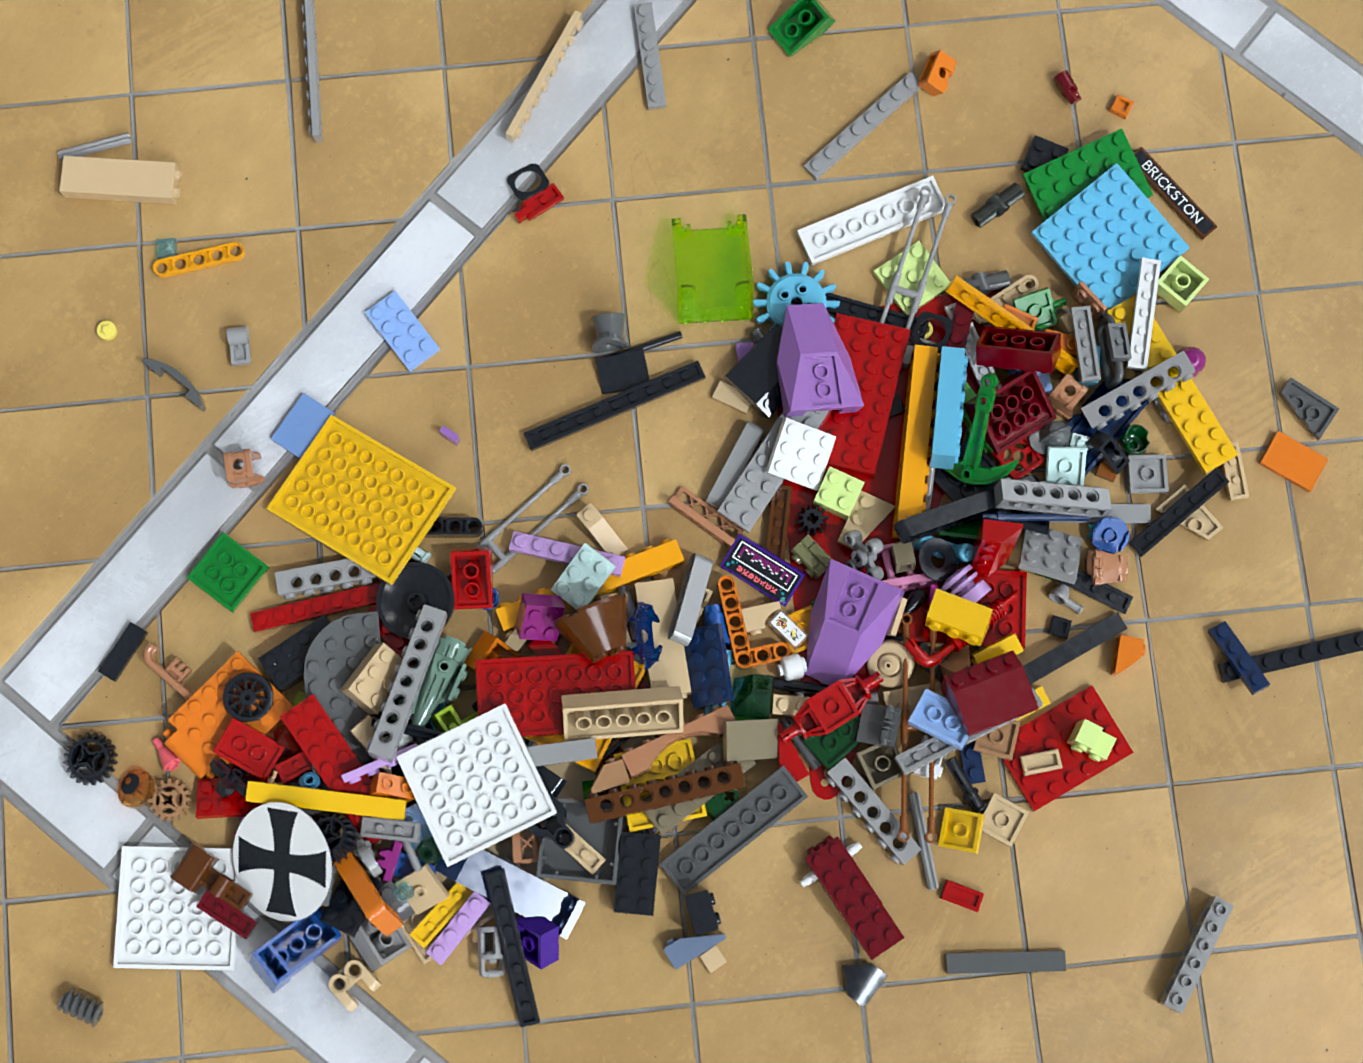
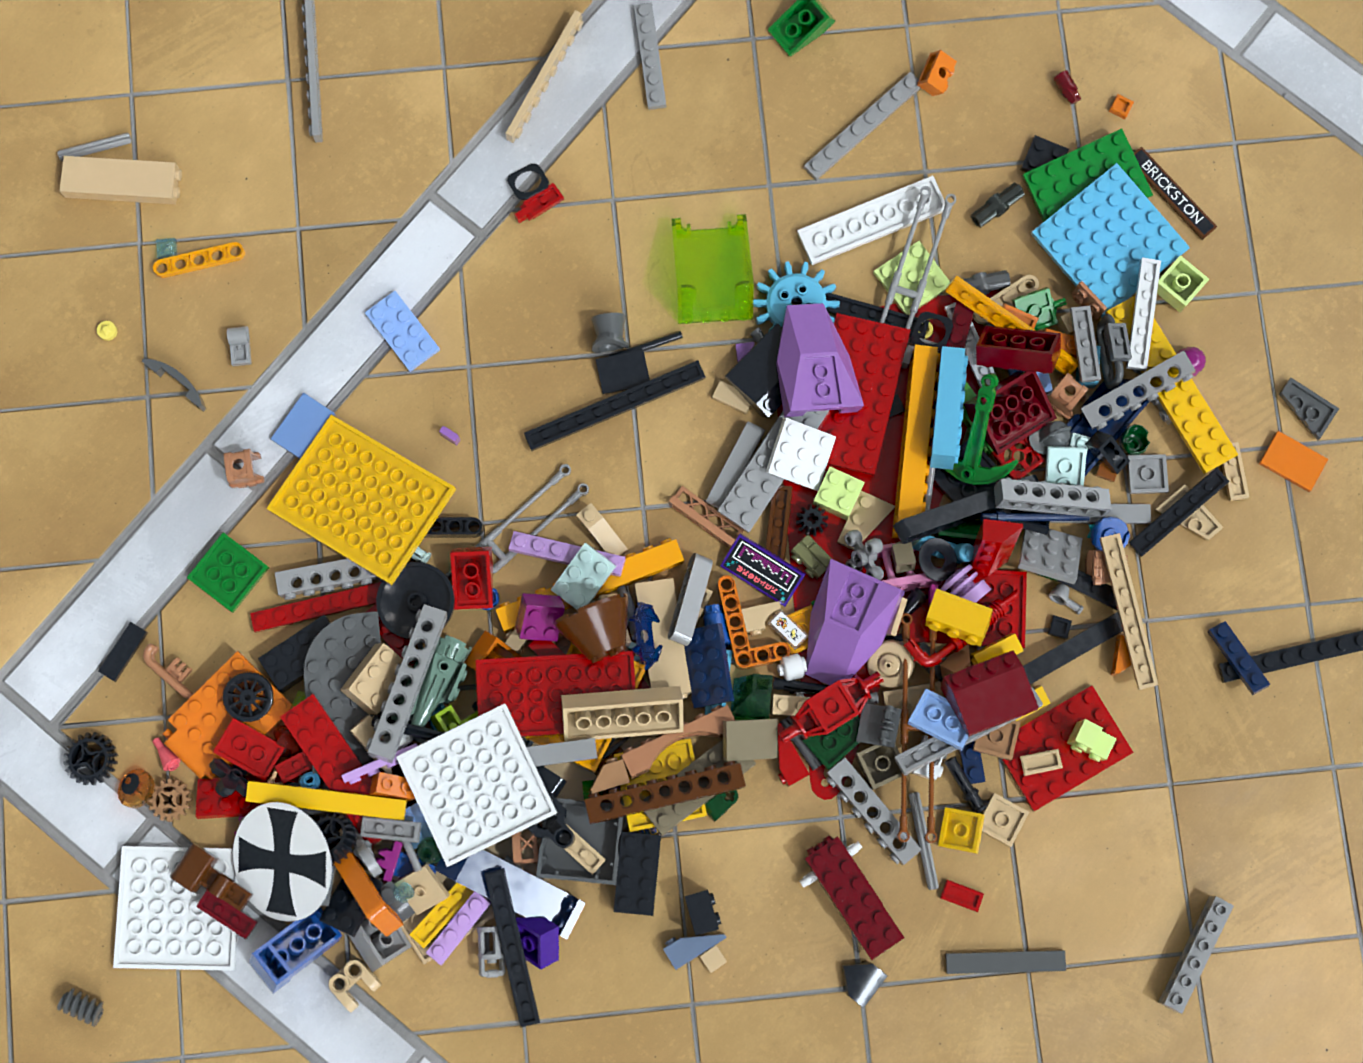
(733, 830): dark grey plate -> none
(1128, 611): none -> tan plate

